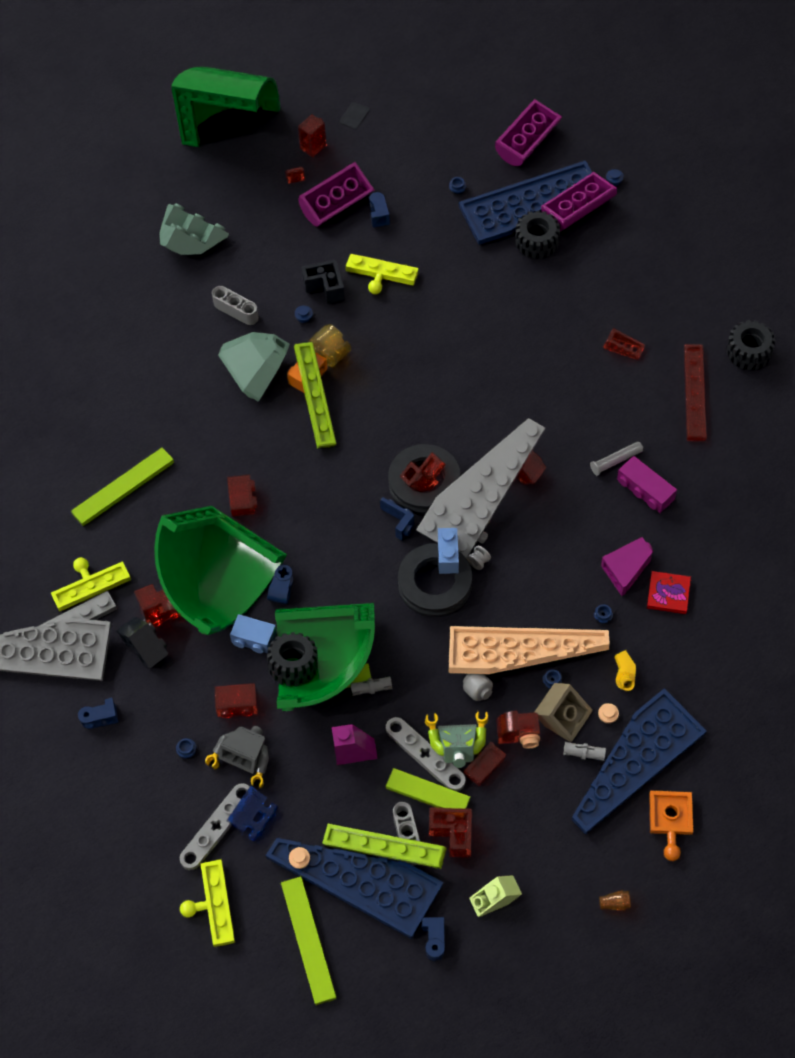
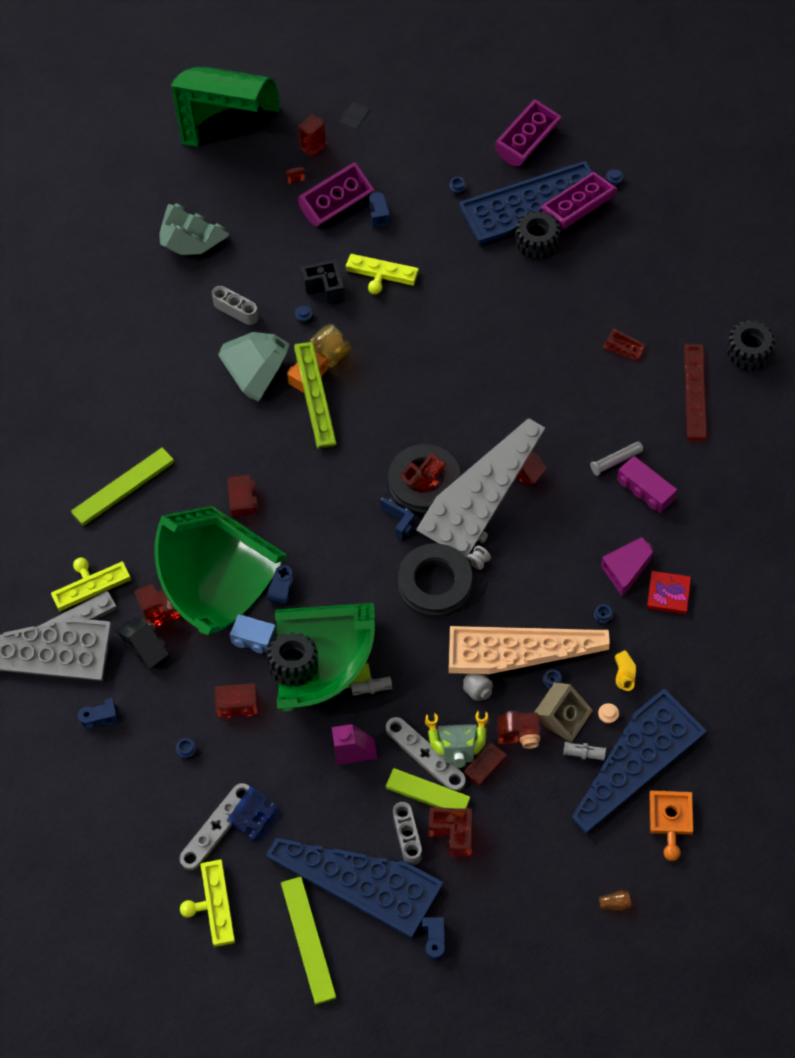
(244, 750): dark grey torso -> none
(299, 857): light nougat plate -> none
(384, 846): lime tile -> none
(448, 550): medium blue brick -> none
(495, 895): yellowish green slope -> none

